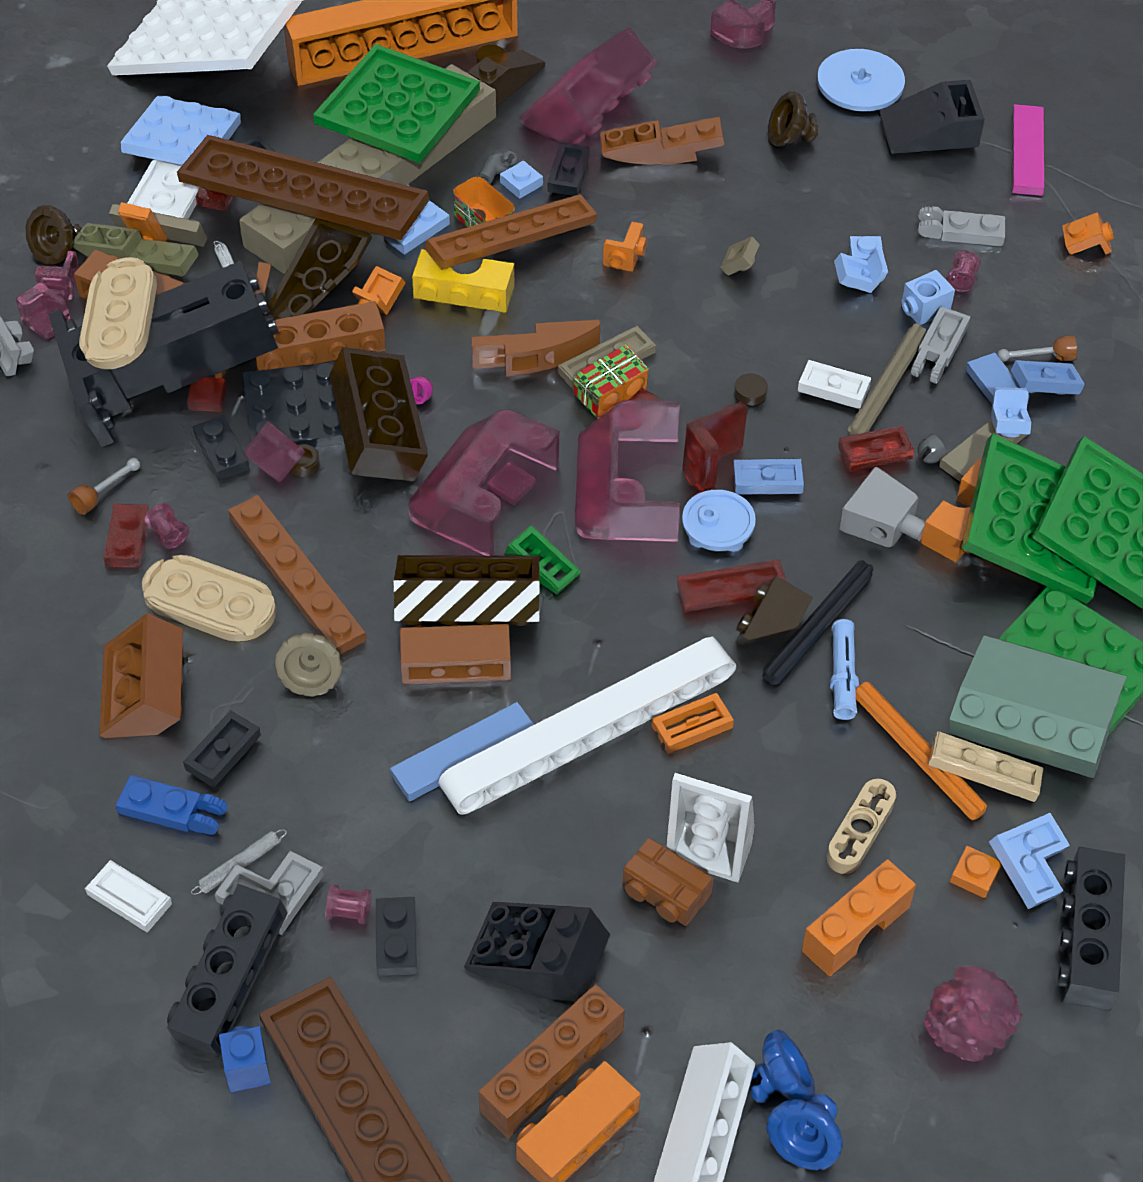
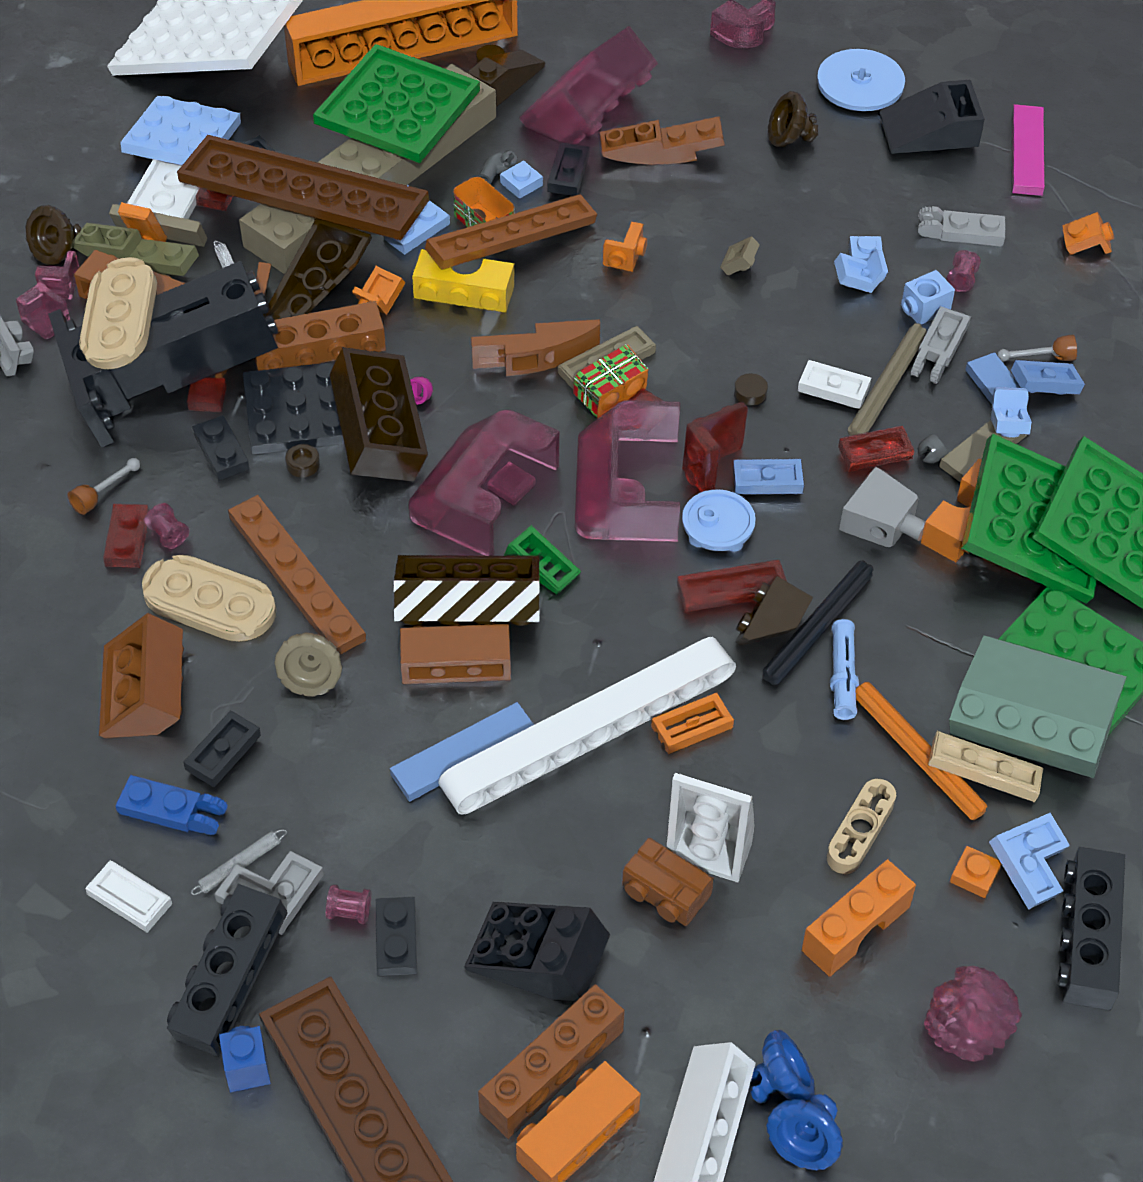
(273, 452): clear pink panel -> none

